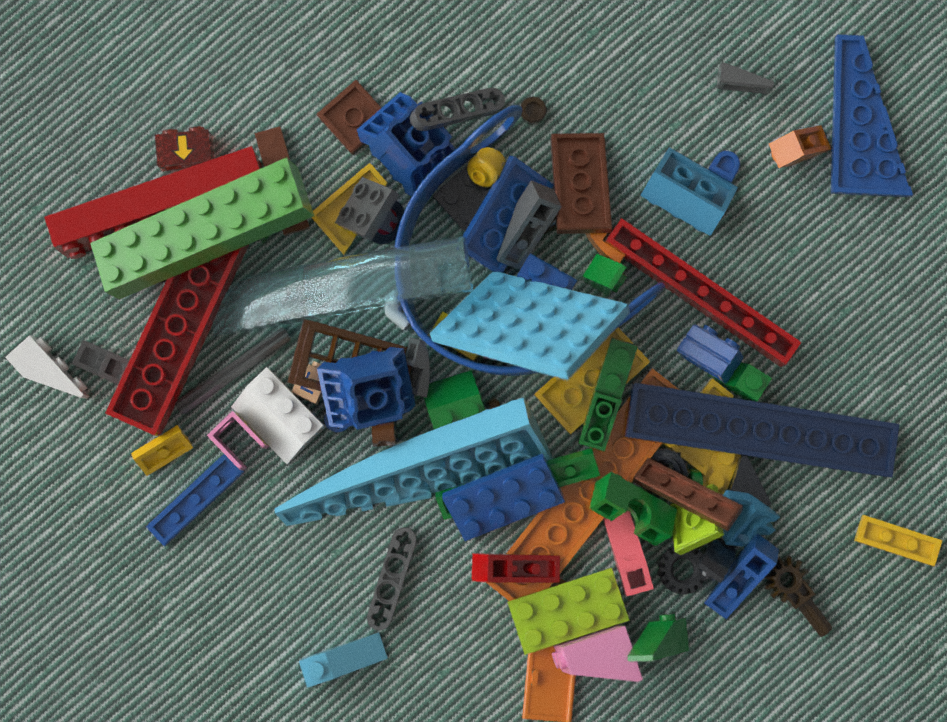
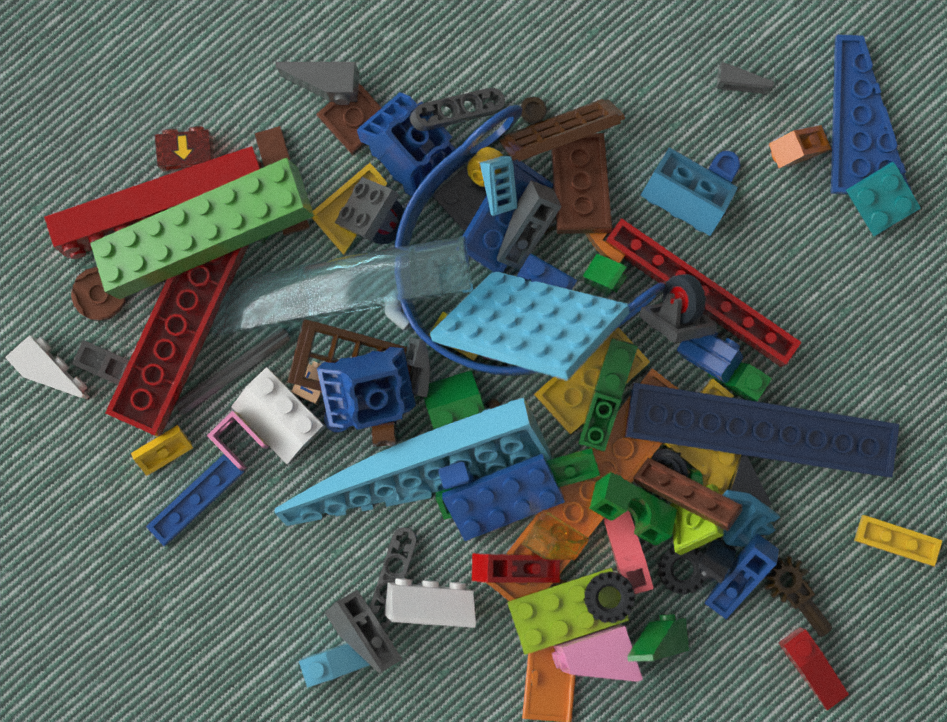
(91, 299): none -> copper tile
(330, 80): none -> dark grey slope
(362, 631): none -> dark grey slope
(430, 603): none -> white slope
(455, 475): none -> blue slope
(489, 178): none -> medium azure slope
(554, 538): none -> clear yellow slope
(561, 129): none -> reddish brown piece
(609, 614): none -> black tyre
(681, 312): none -> plate
(813, 667): none -> red slope
(883, 199): none -> teal plate

